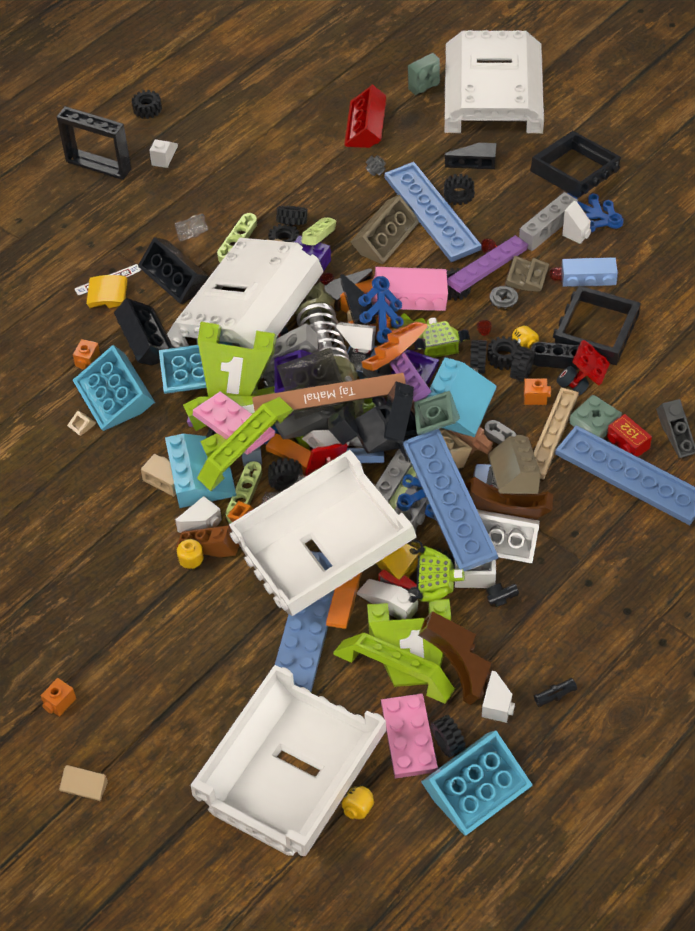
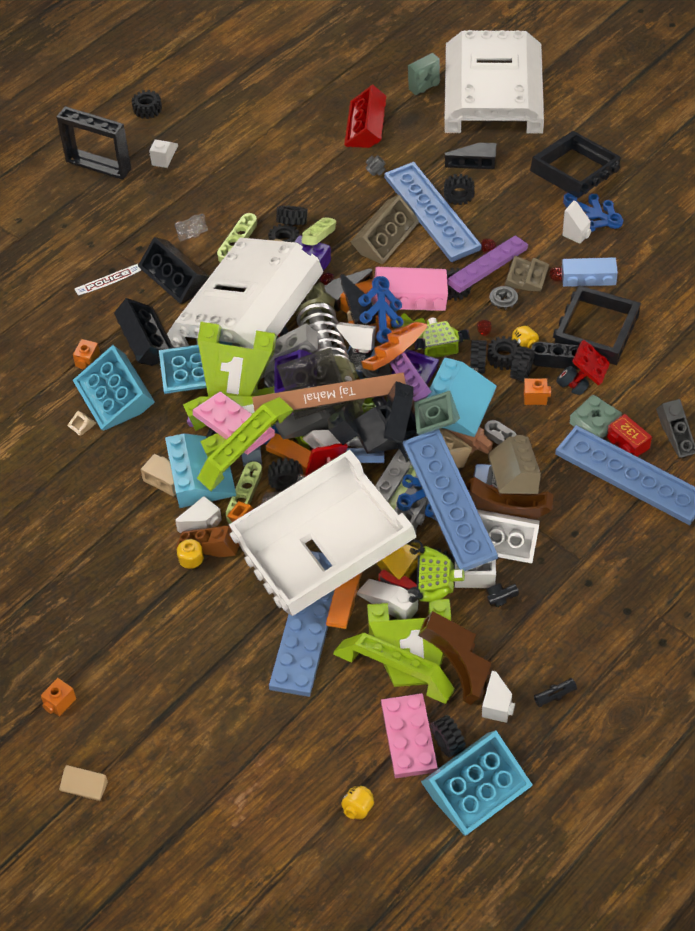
(106, 290): yellow slope -> none
(269, 796): white panel -> none
(545, 222): light grey brick -> none
(554, 429): tan tile -> none

